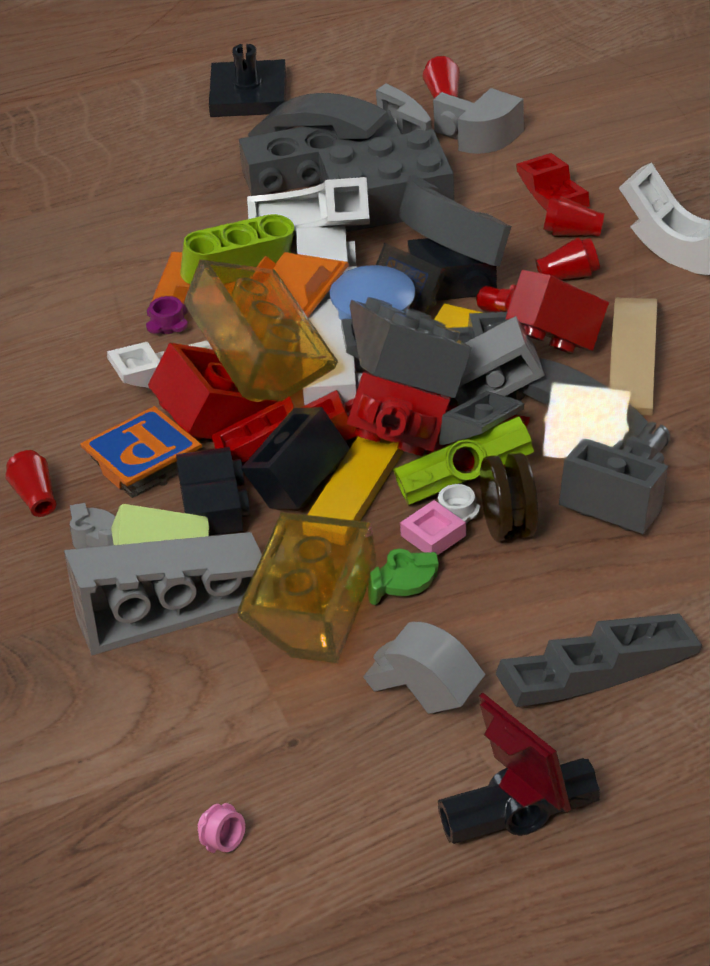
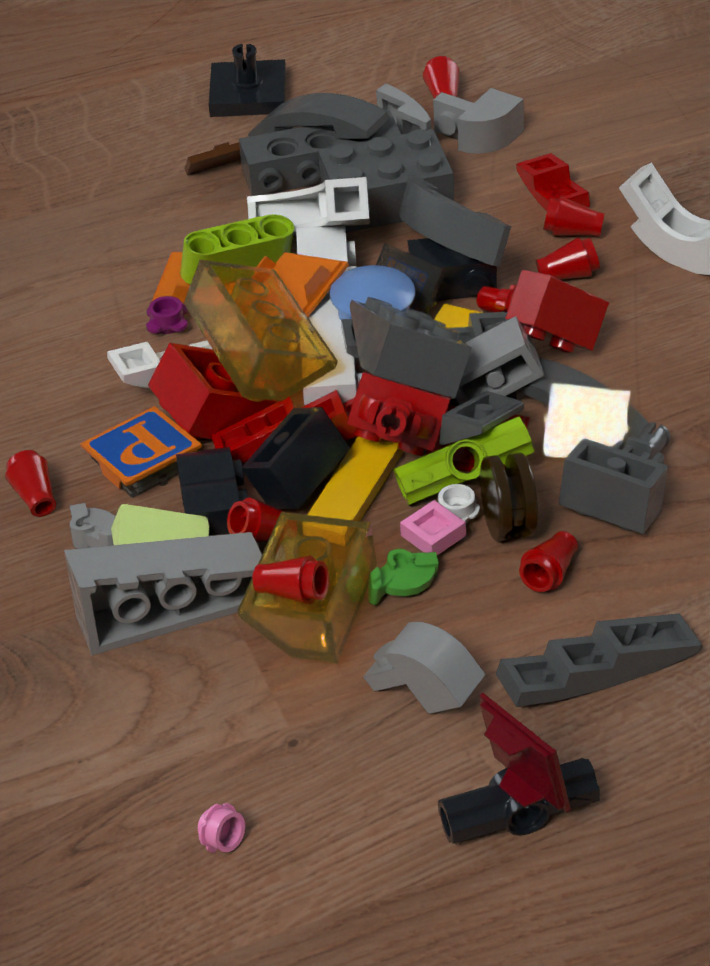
(220, 155): none -> reddish brown piece
(253, 517): none -> red cone
(293, 579): none -> red cone
(547, 563): none -> red cone
(634, 350): tan slope -> none

